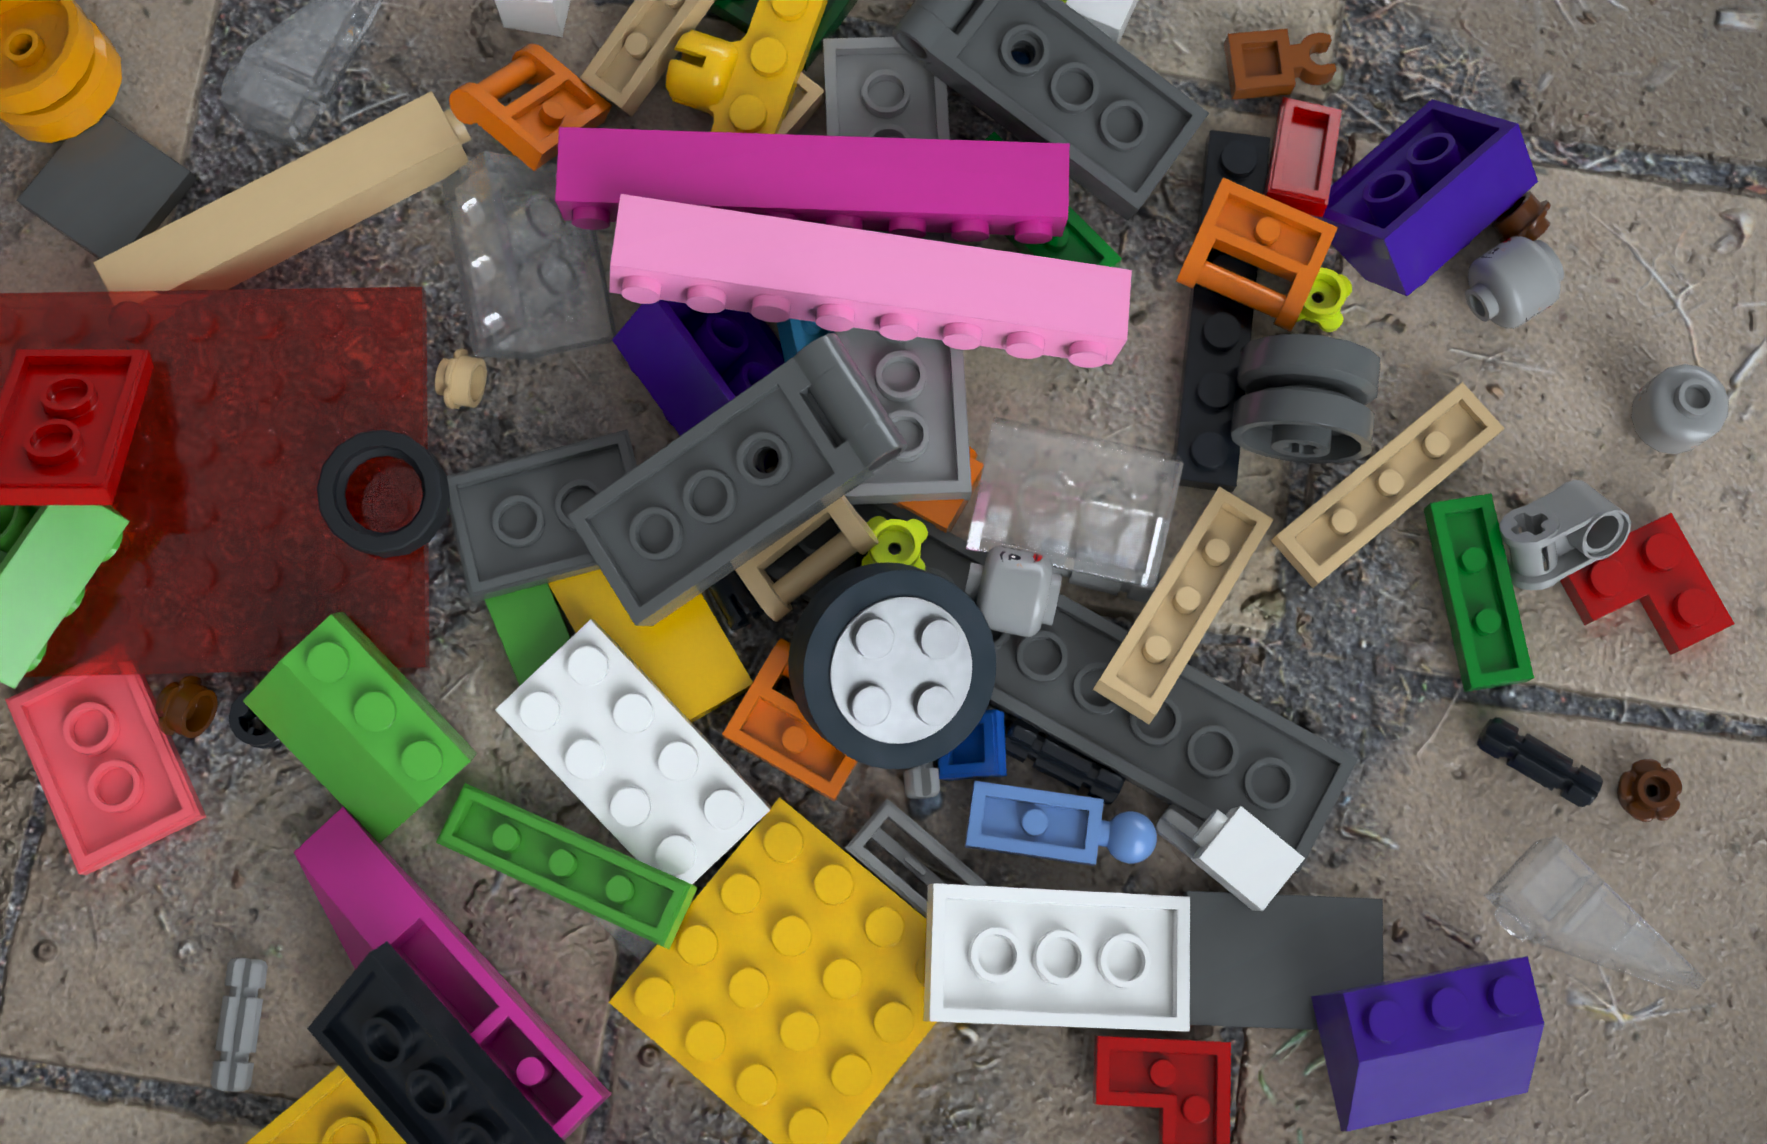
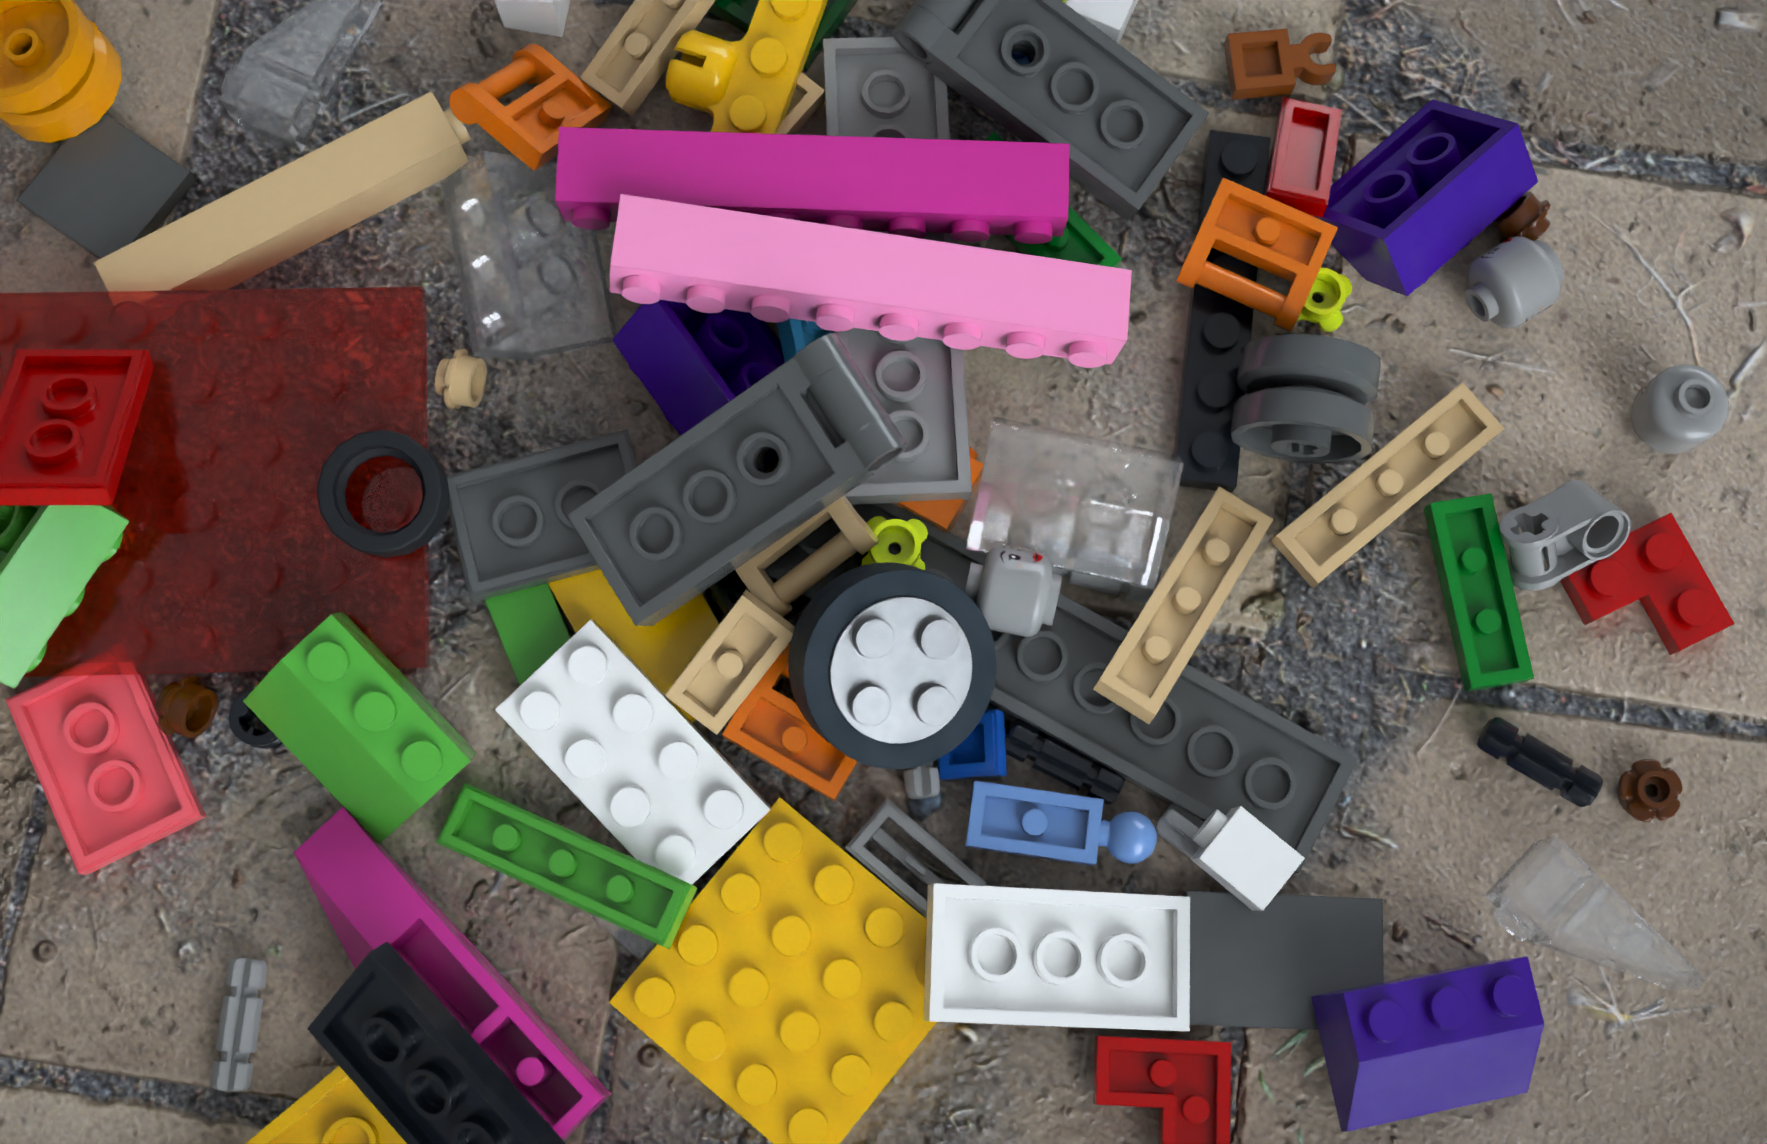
(731, 662): none -> tan plate

